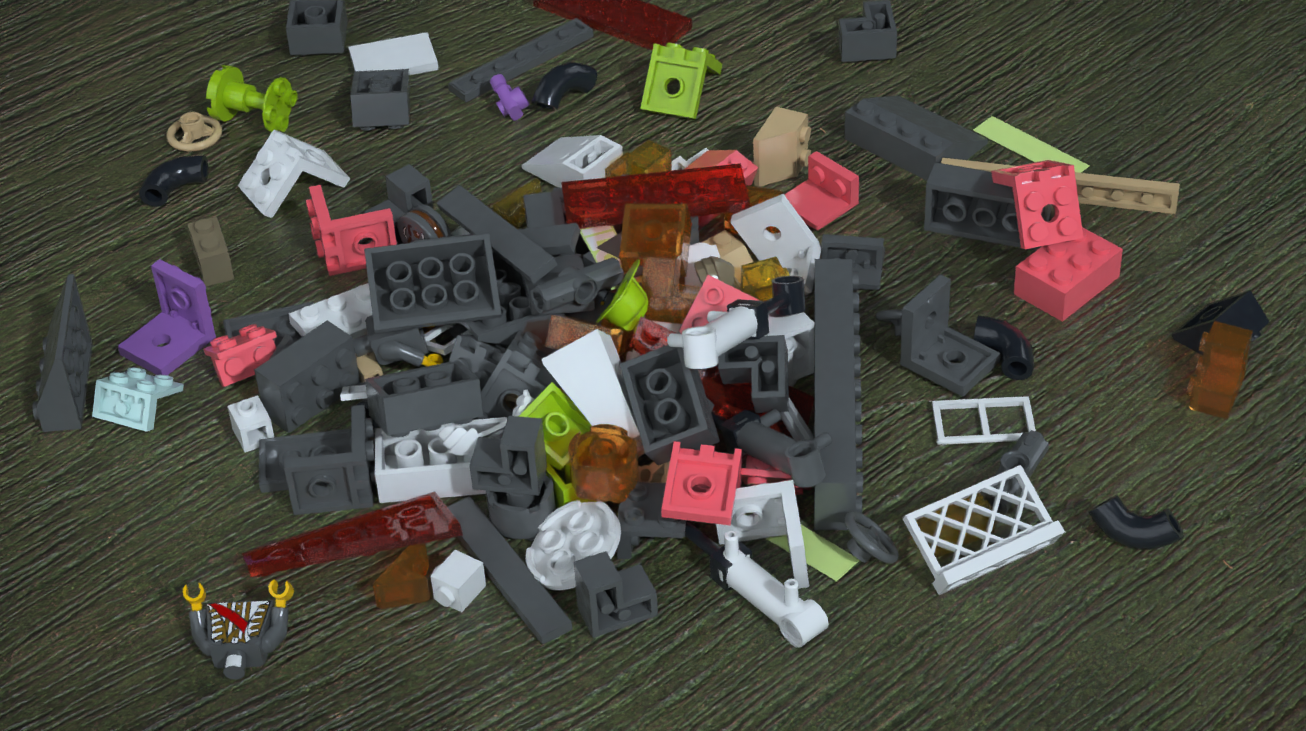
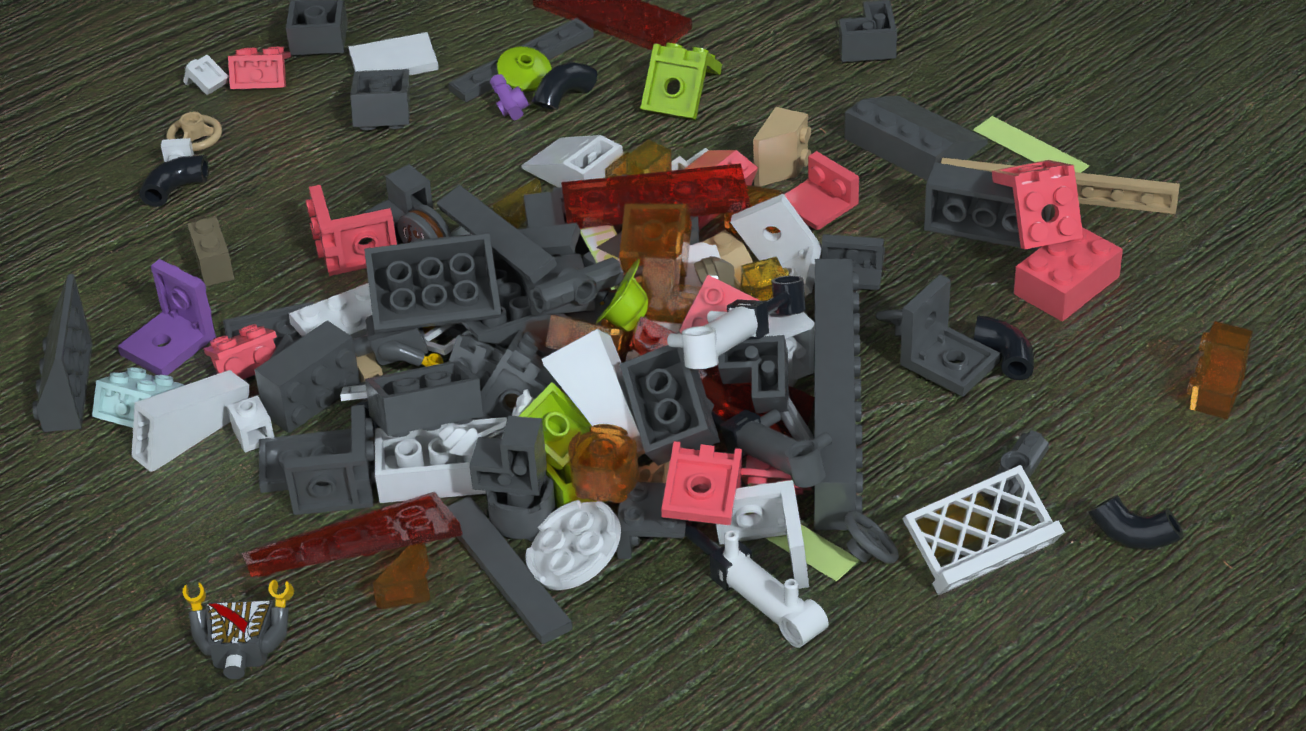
(176, 148): none -> white plate
(183, 417): none -> white slope
(205, 75): none -> white bracket
(231, 94): lime piece -> none
(258, 69): none -> coral bracket
(284, 160): white bracket -> none
(458, 580): white brick -> none
(523, 67): none -> lime dish
(612, 597): dark grey brick -> none
(981, 404): white window -> none
(1238, 310): black slope -> none

